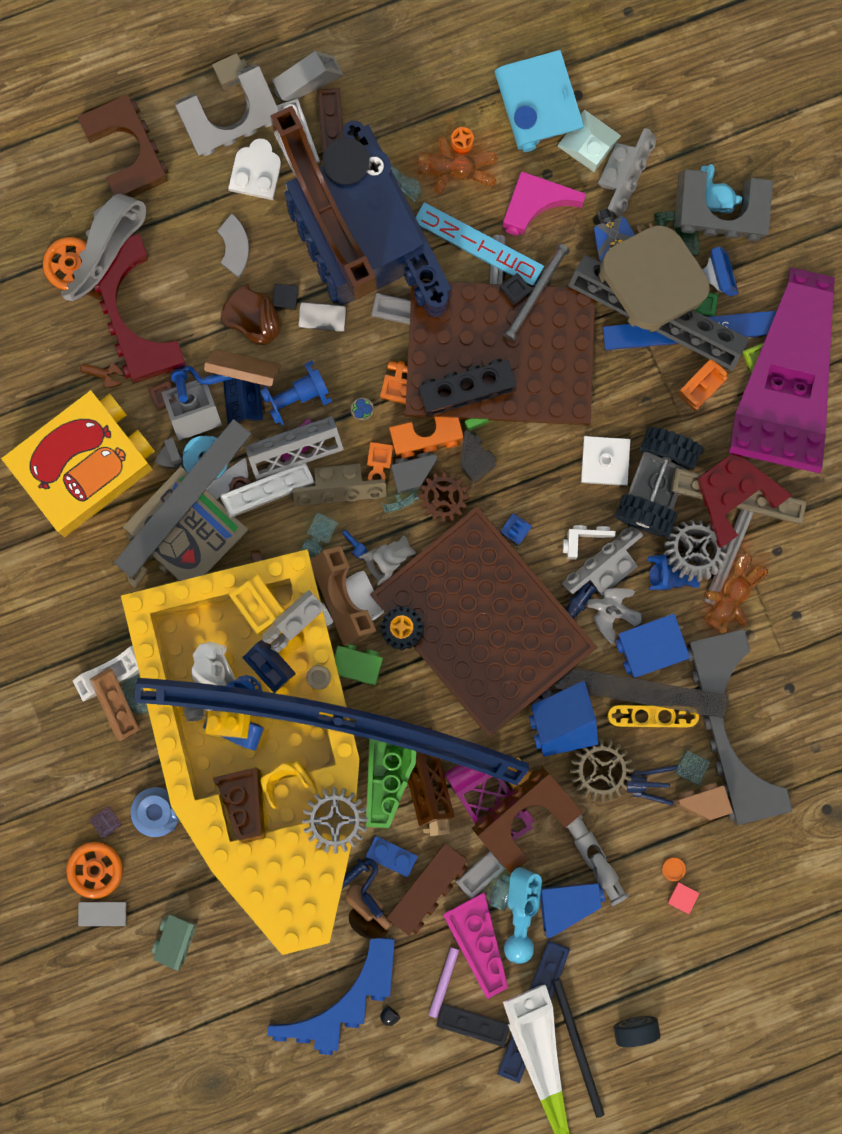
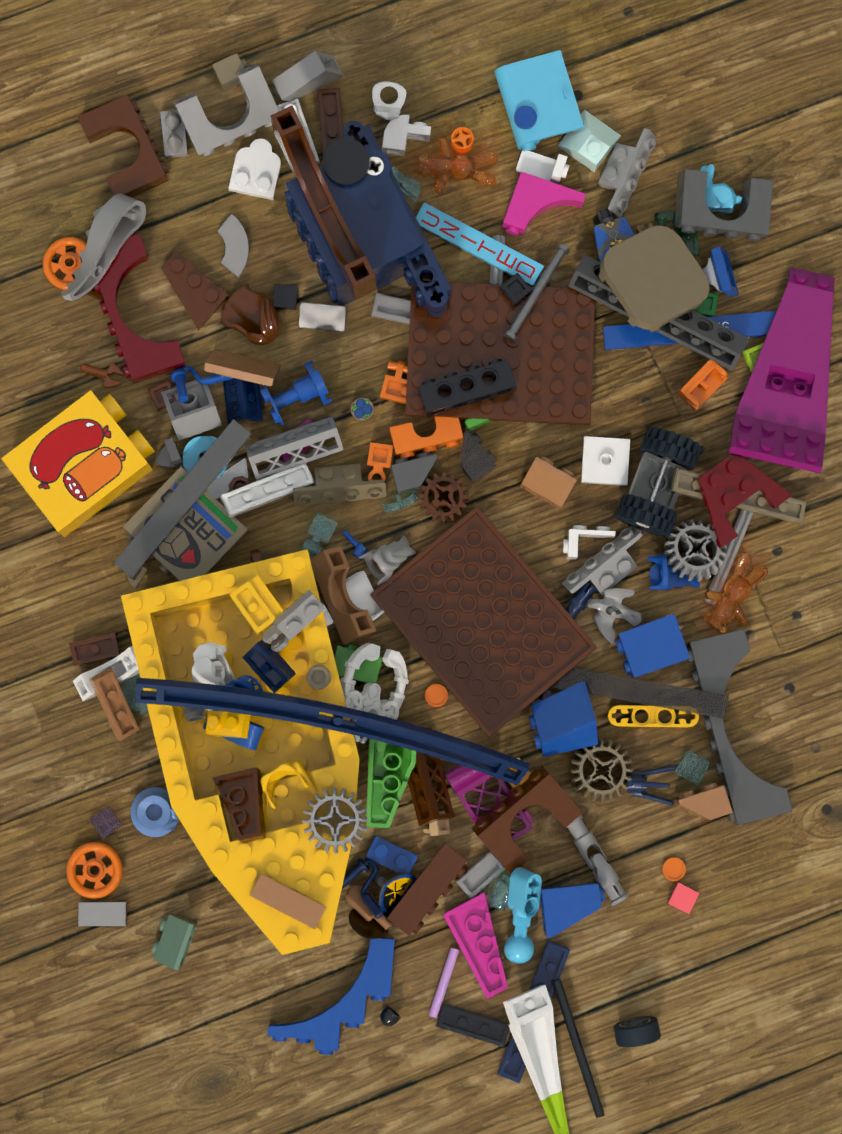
(94, 649): none -> reddish brown plate
(173, 135): none -> light grey tile
(194, 289): none -> reddish brown wing
(288, 901): none -> medium nougat tile
(369, 699): none -> white piece
(384, 110): none -> white hair
(393, 890): none -> shield
(396, 623): black wheel -> none
(399, 131): none -> white brick
(436, 695): none -> orange piece
(515, 529): blue tile -> none
(543, 166): none -> white bracket
(548, 482): none -> medium nougat slope

